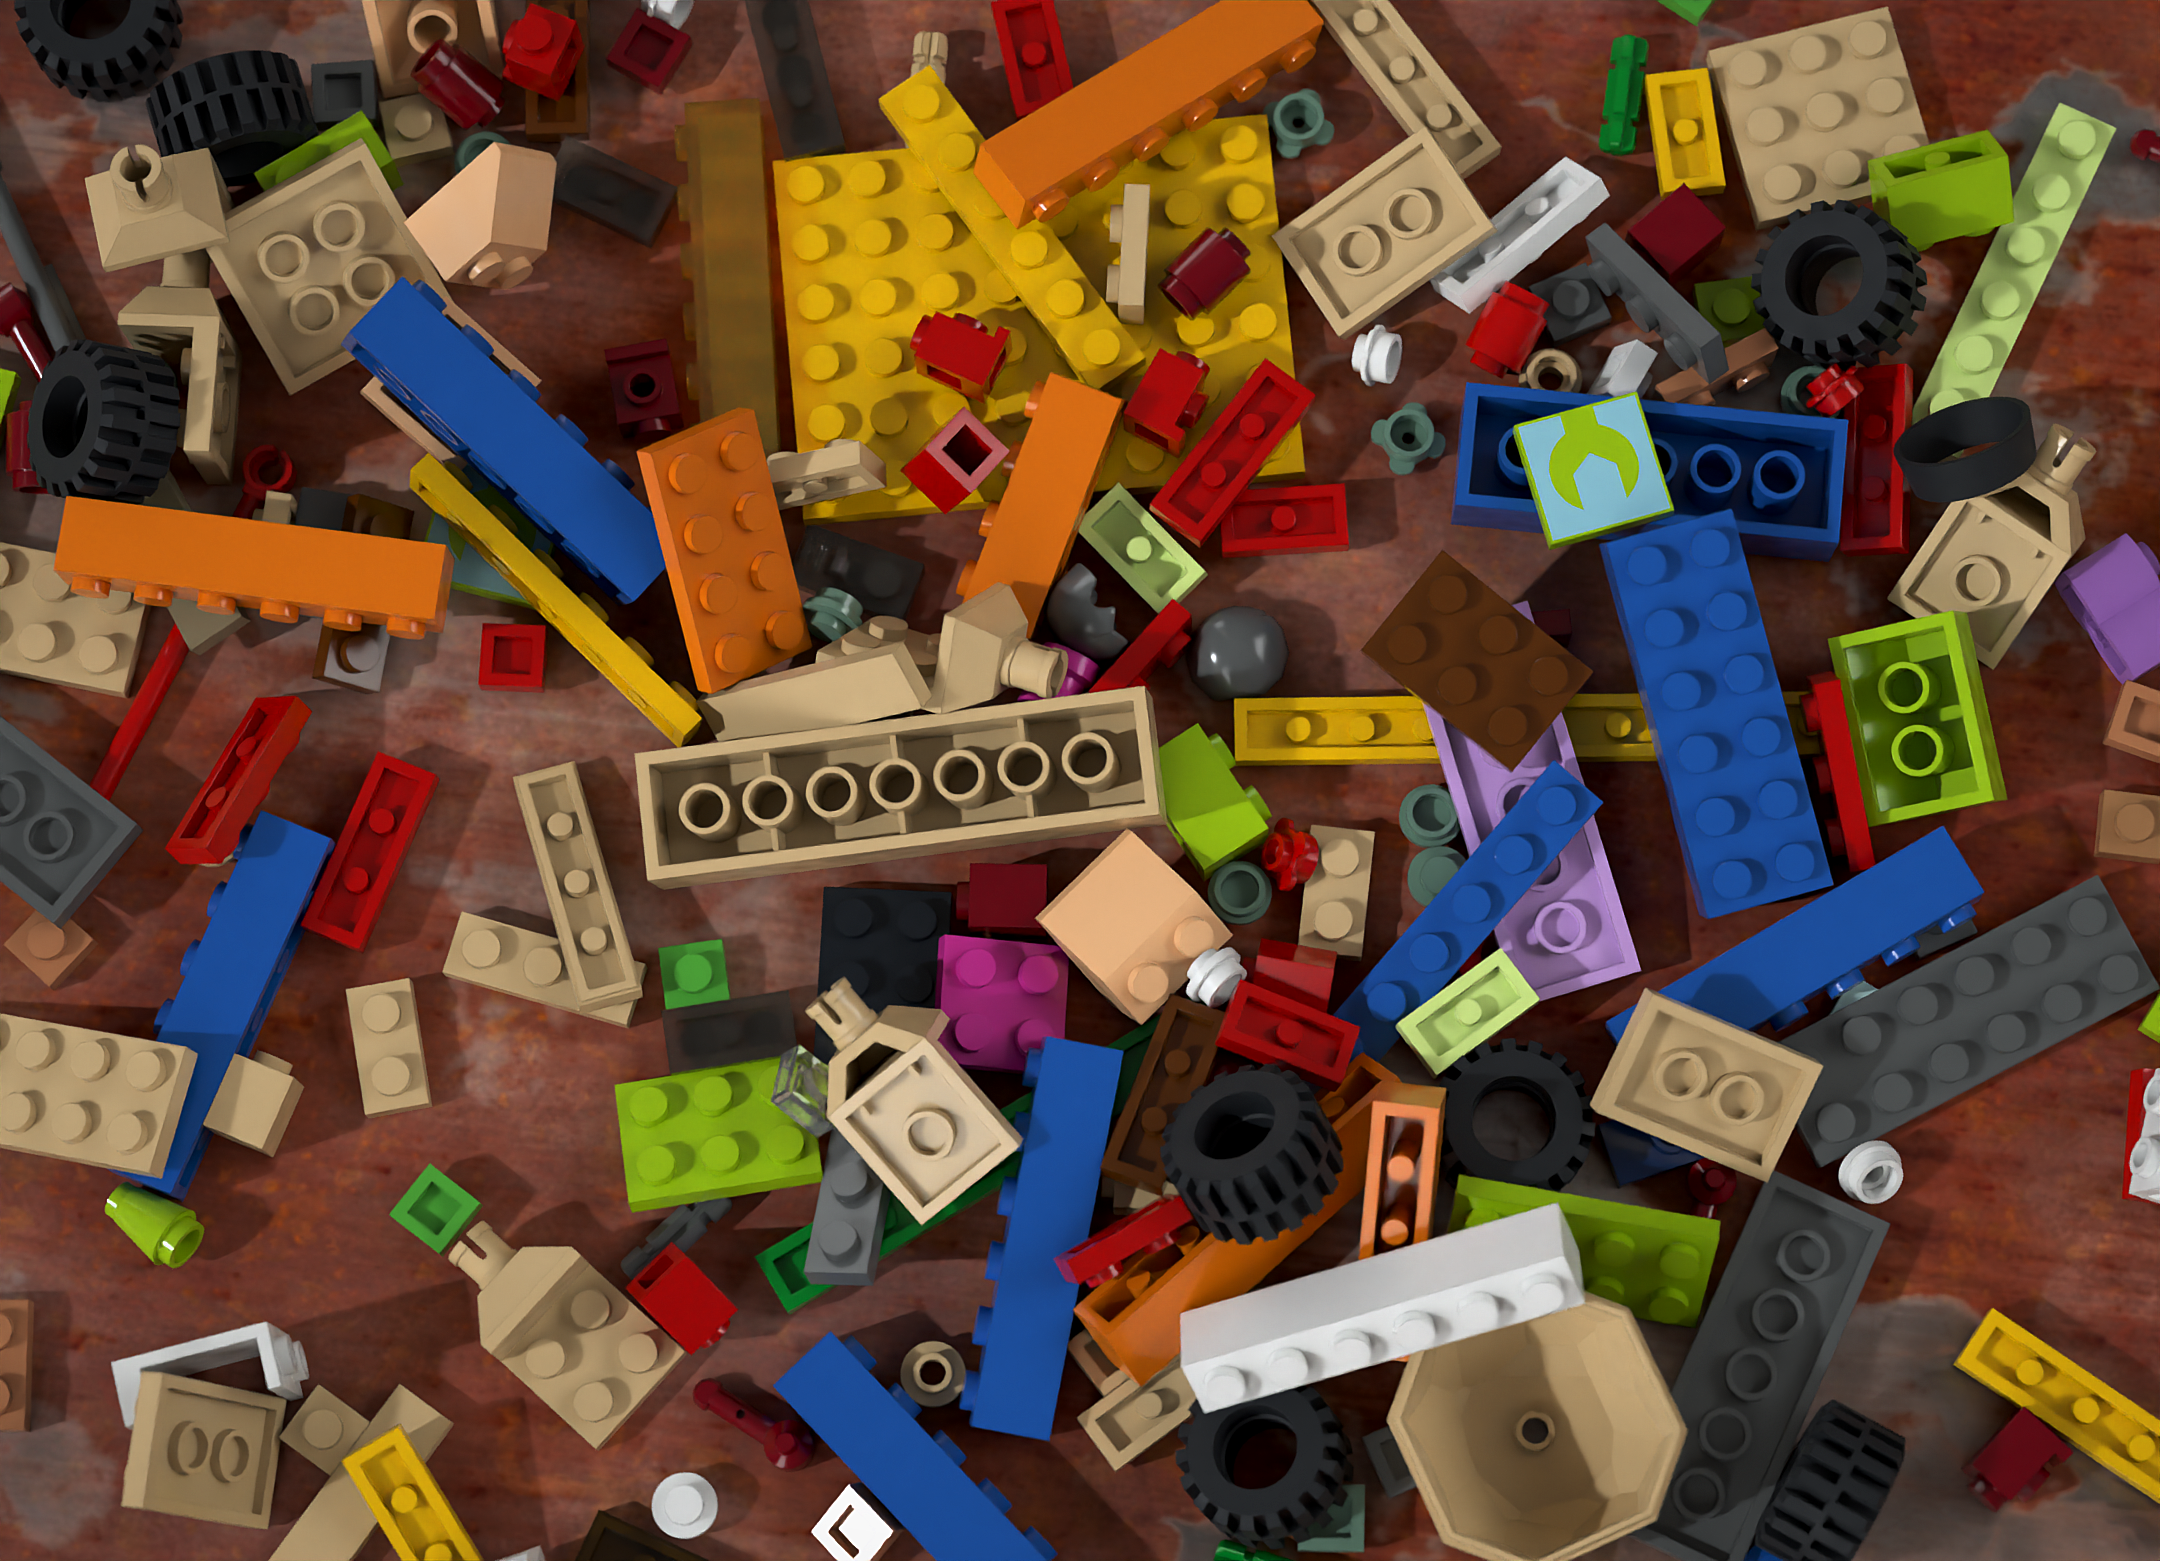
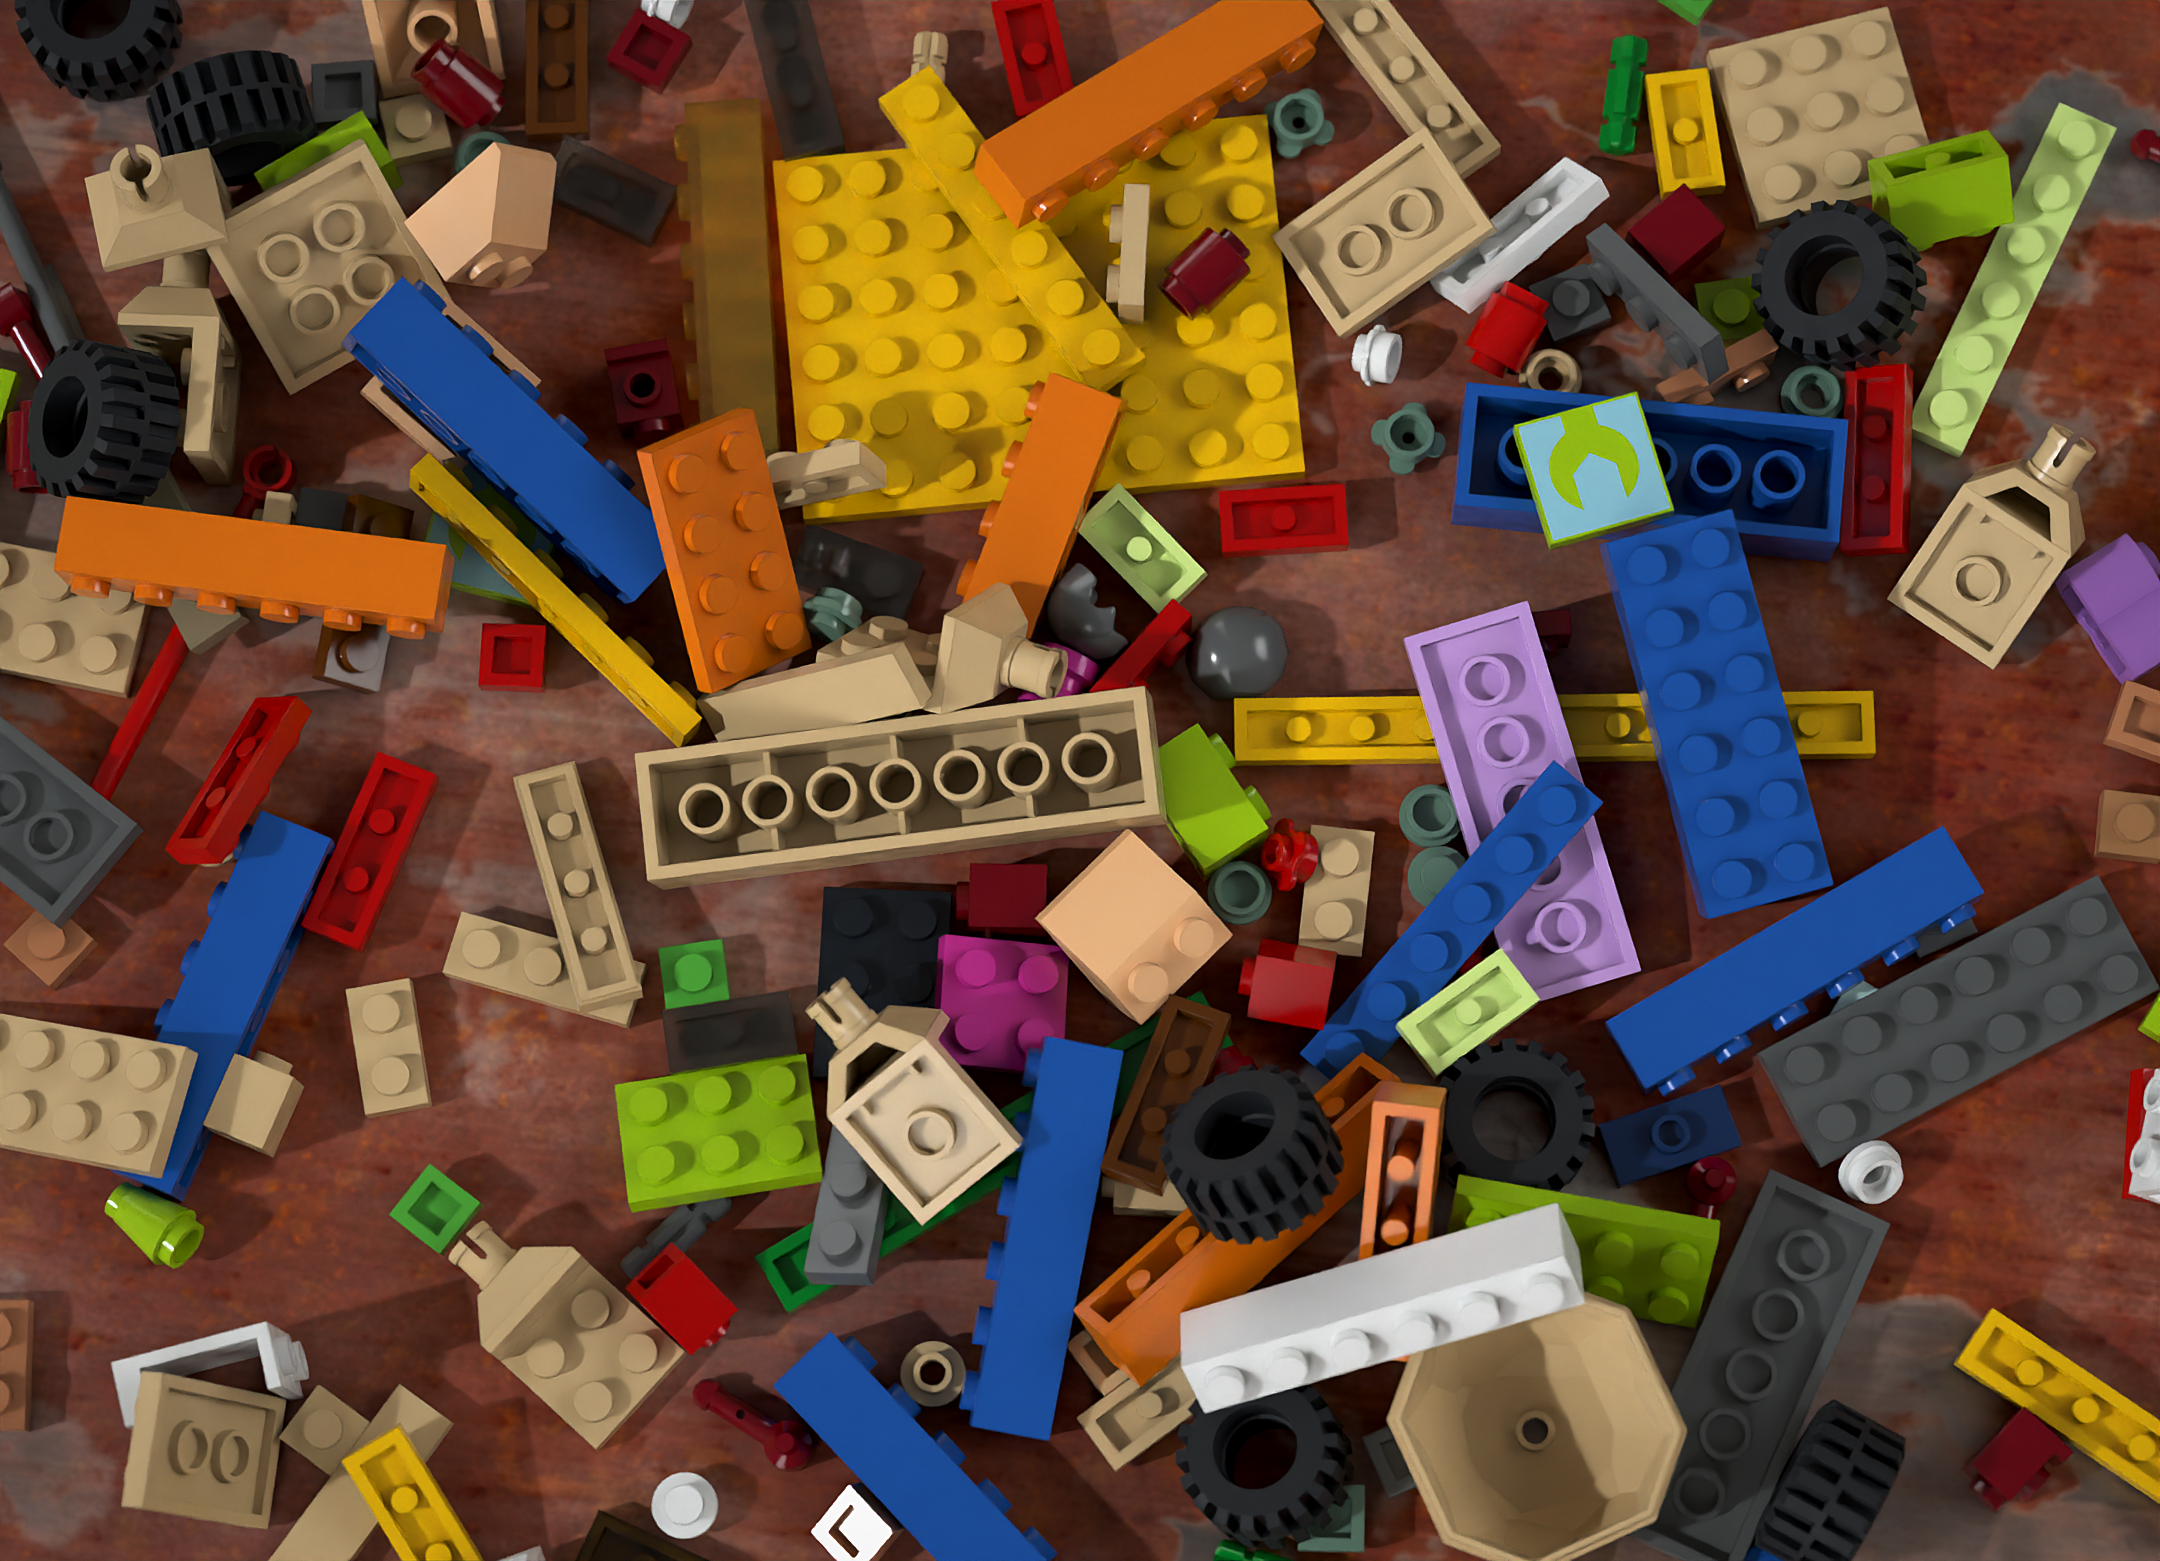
(542, 51): red brick -> none
(803, 1090): clear plate -> none
(954, 460): red brick -> none
(960, 353): red brick -> none
(1147, 1228): red plate -> none
(1167, 401): red brick -> none
(1214, 976): white plate -> none
(1232, 452): red plate -> none
(1287, 1035): red plate -> none
(1476, 661): reddish brown plate -> none
(1625, 371): white plate -> none
(1706, 1085): tan plate -> none
(1833, 389): red plate -> none
(1837, 771): red plate -> none
(1918, 718): lime slope -> none
(1959, 428): black tyre -> none

